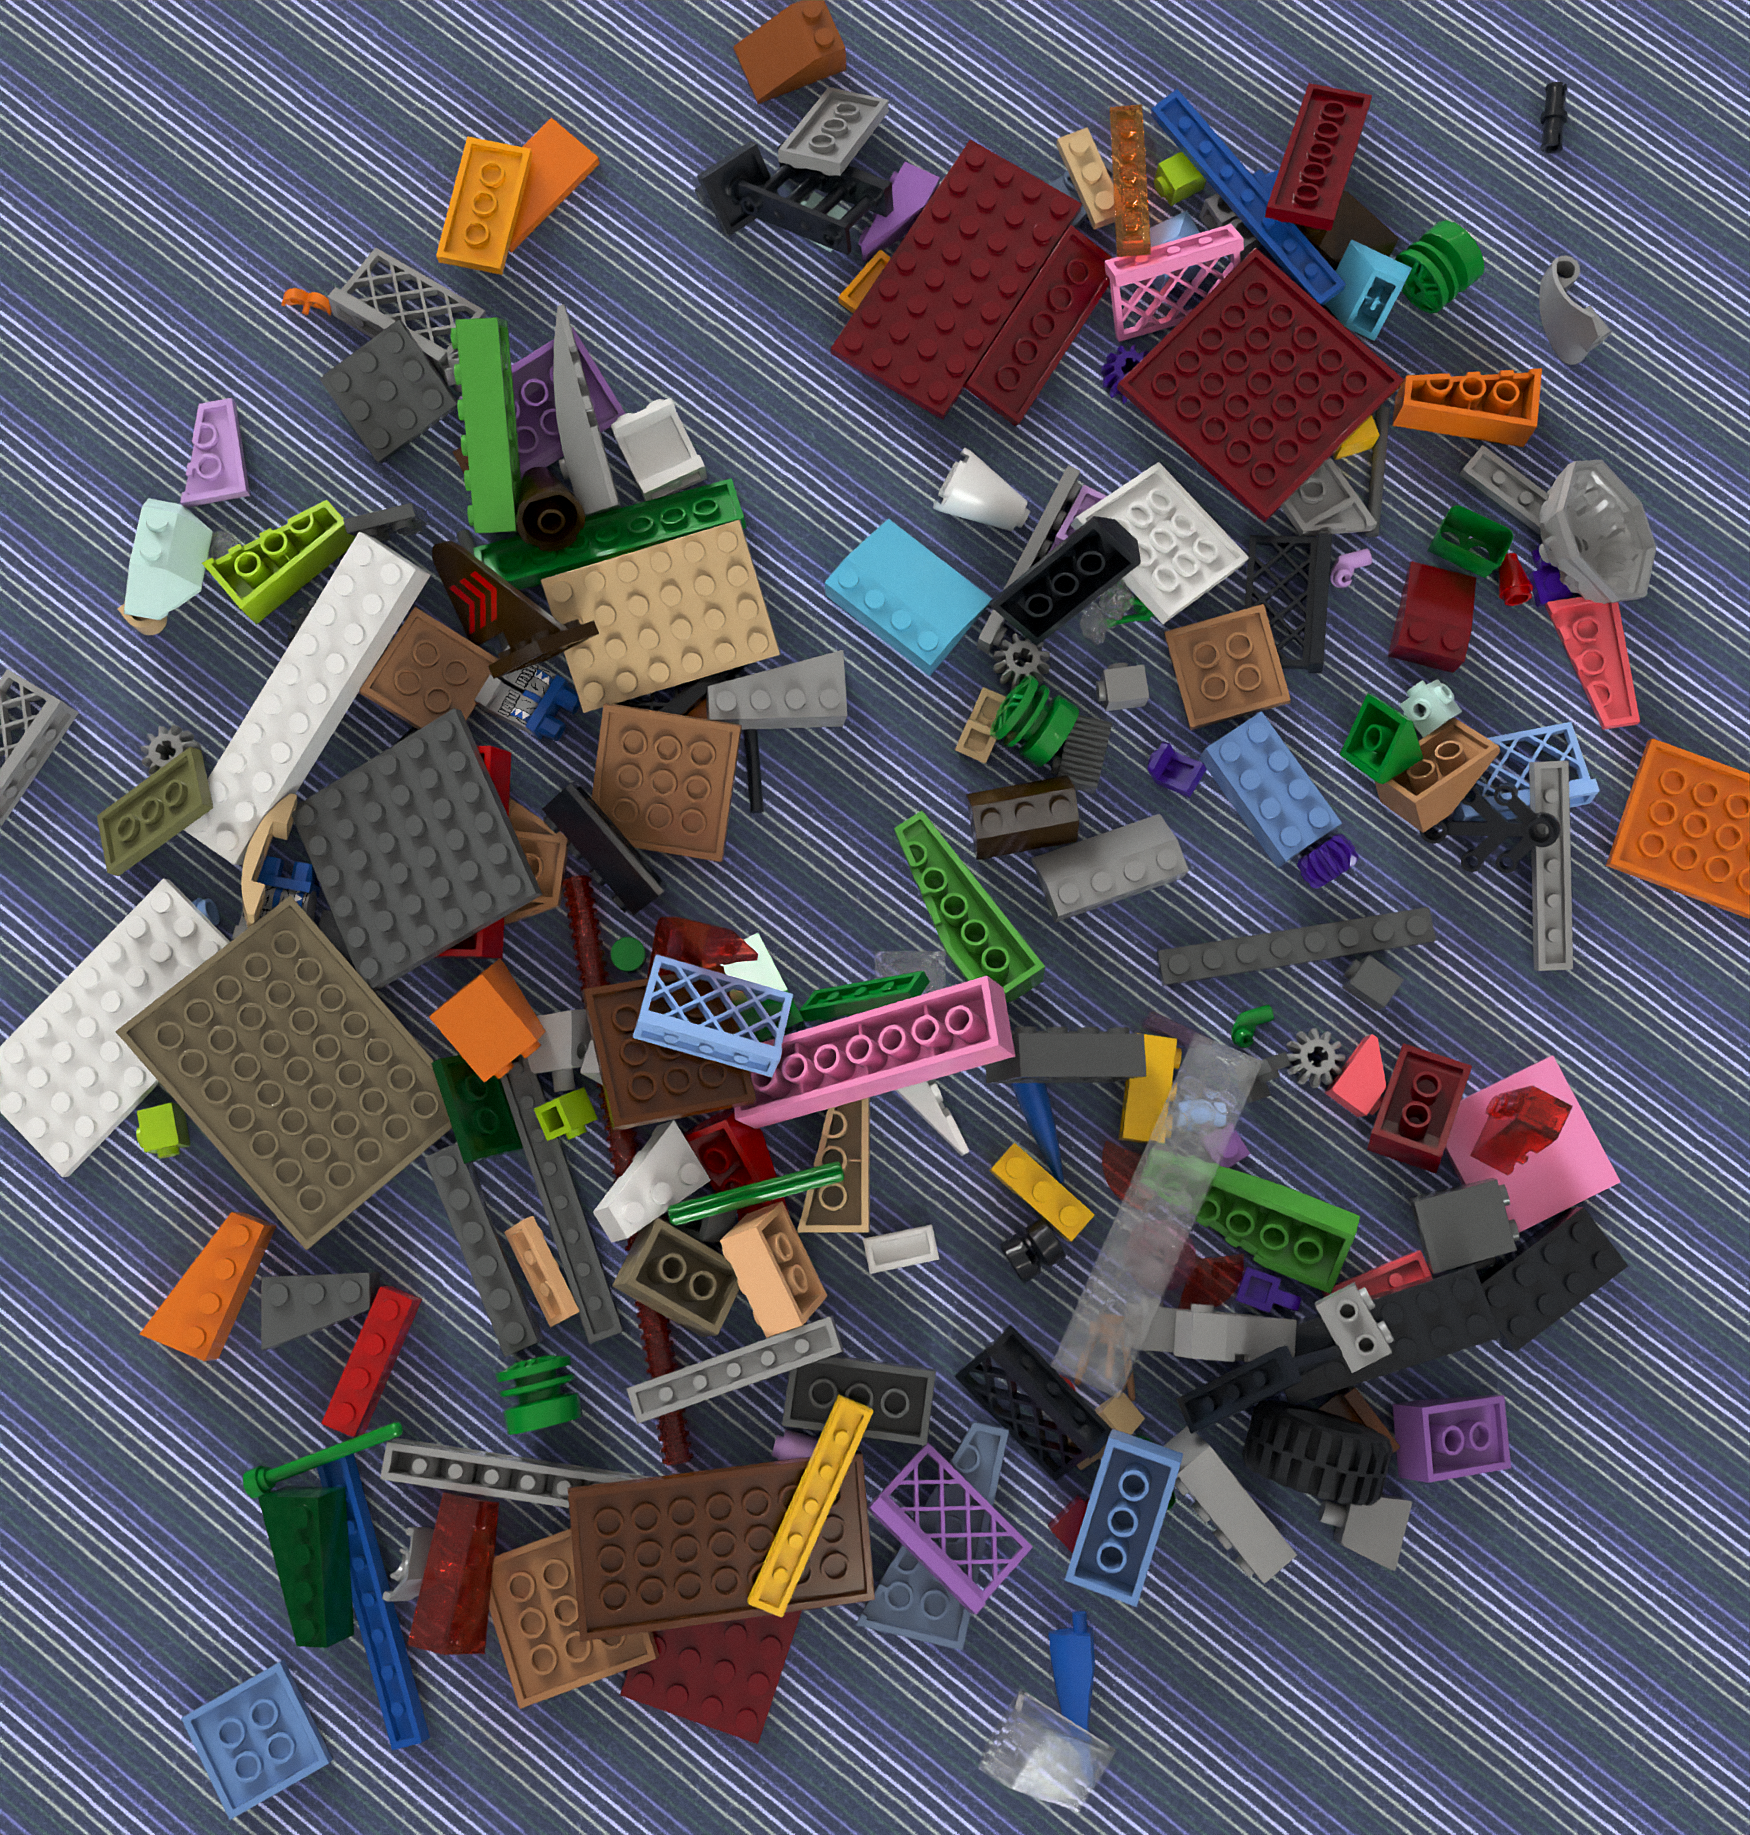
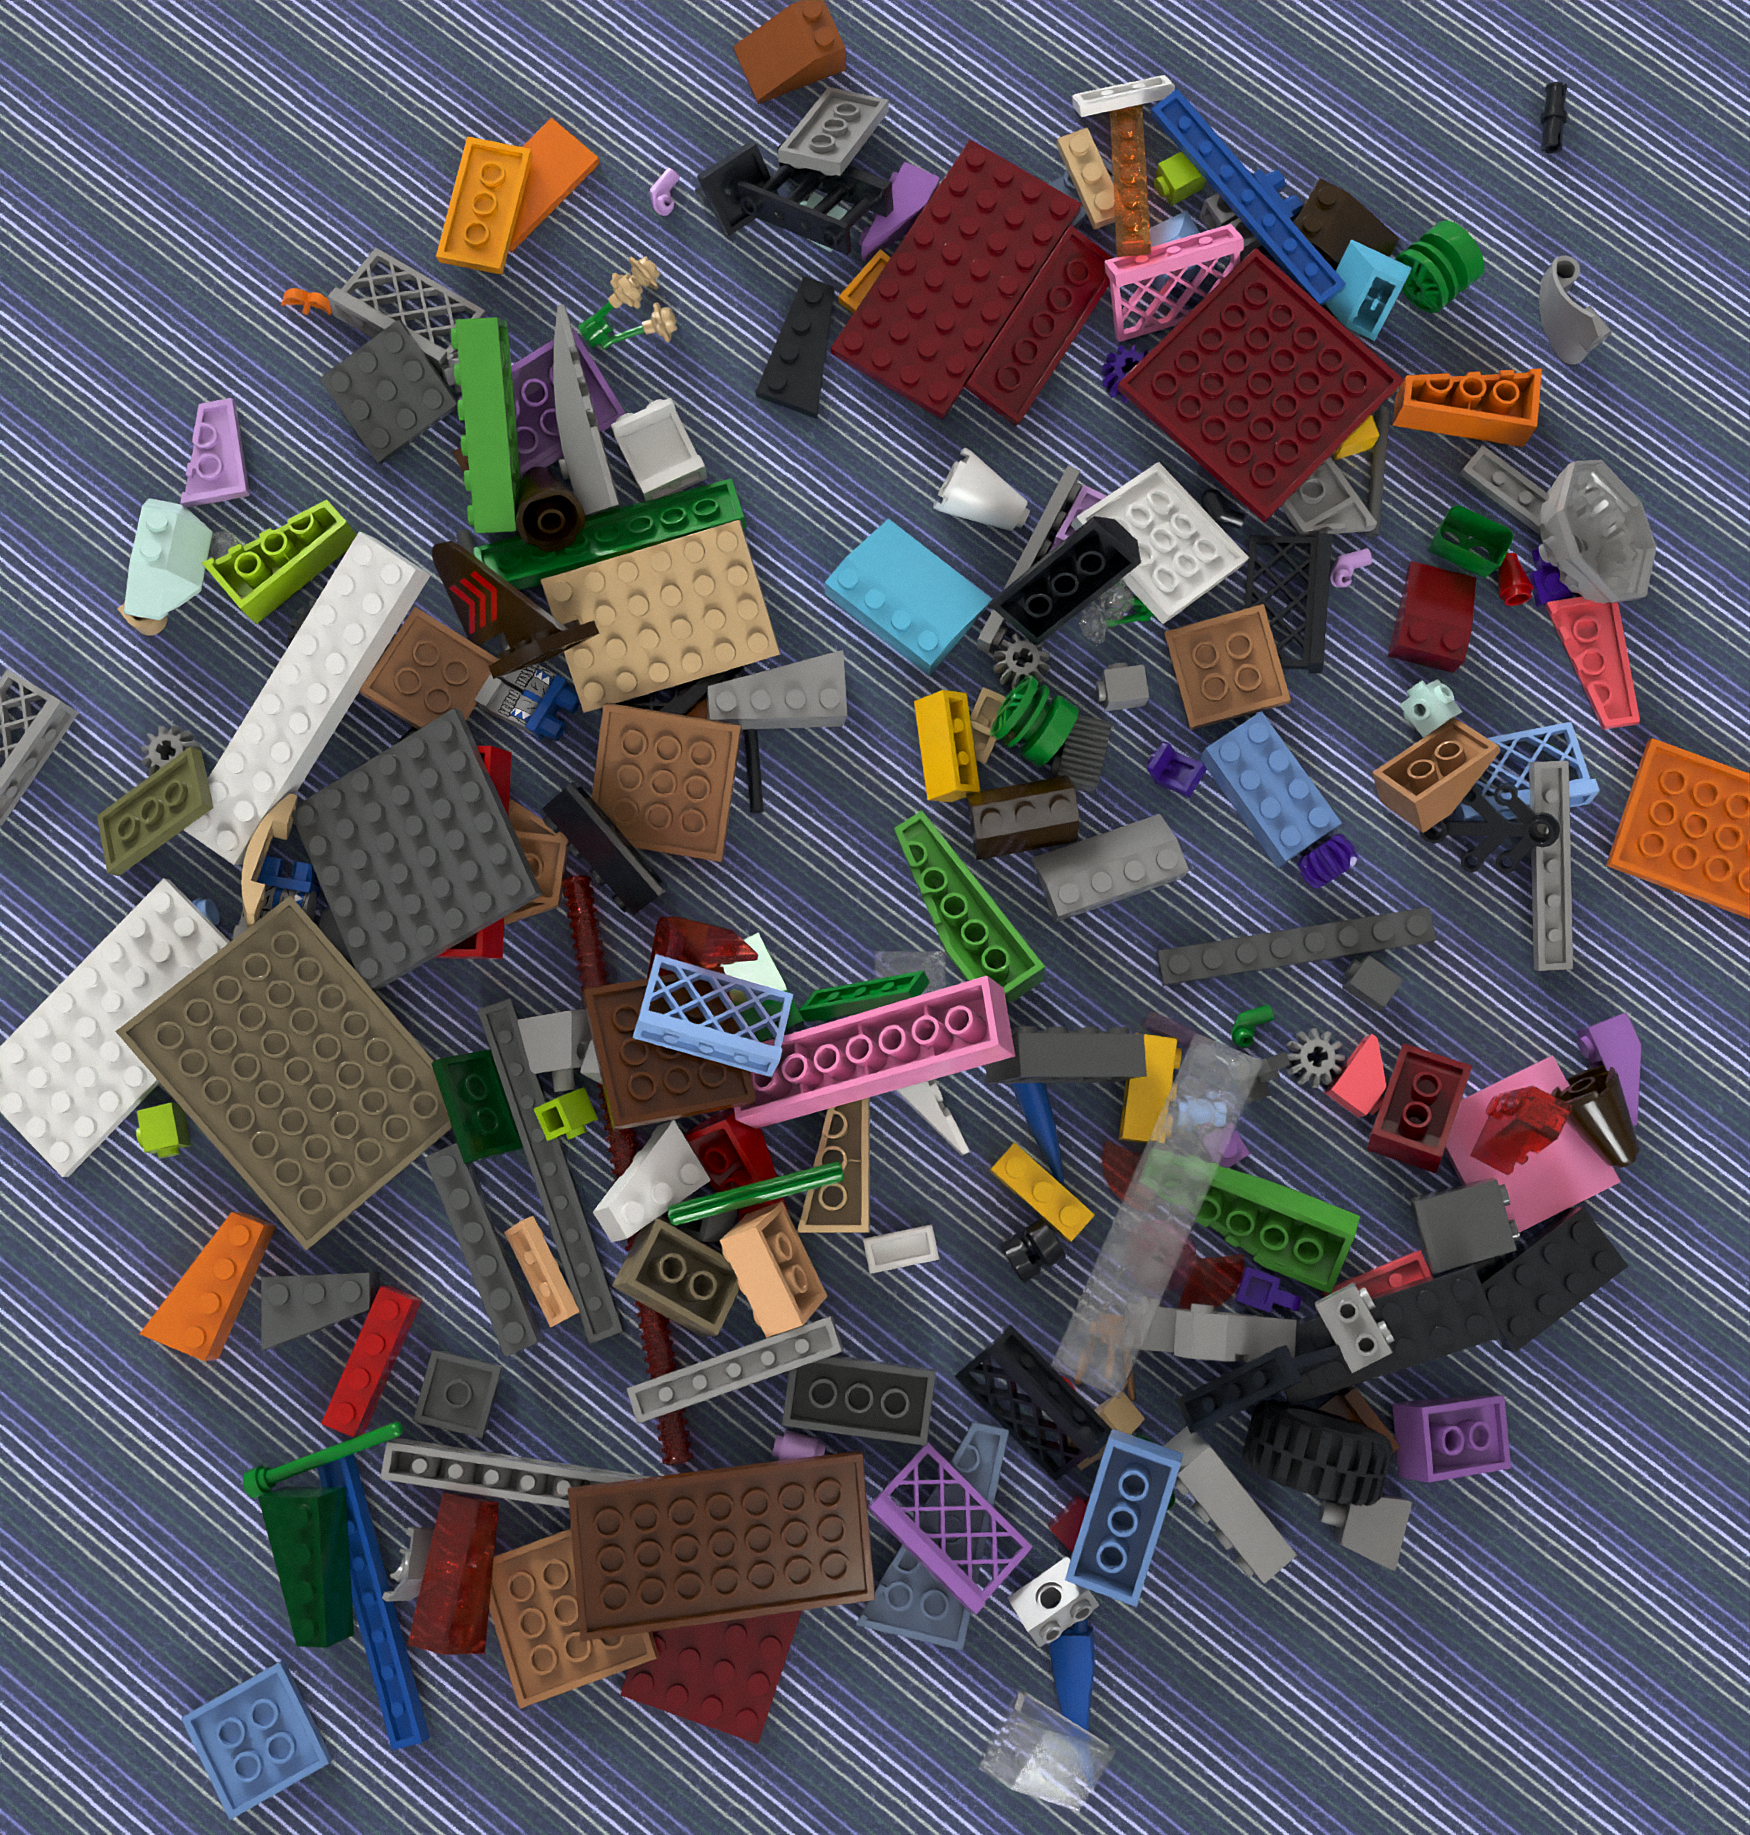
(379, 524): dark grey plate -> none
(458, 1393): none -> dark grey plate
(490, 1022): orange slope -> none
(539, 1394): green wheel -> none
(628, 291): none -> tan plant
(628, 954): green tile -> none
(660, 192): none -> lavender arm
(798, 358): none -> black wing
(810, 1506): yellow tile -> none
(946, 746): none -> yellow brick
(1034, 1602): none -> light grey brick
(1122, 95): none -> white tile
(1217, 508): none -> black arm
(1318, 157): dark red plate -> none
(1381, 741): green slope -> none
(1601, 1115): none -> dark brown cone
(1618, 1046): none -> medium lavender slope

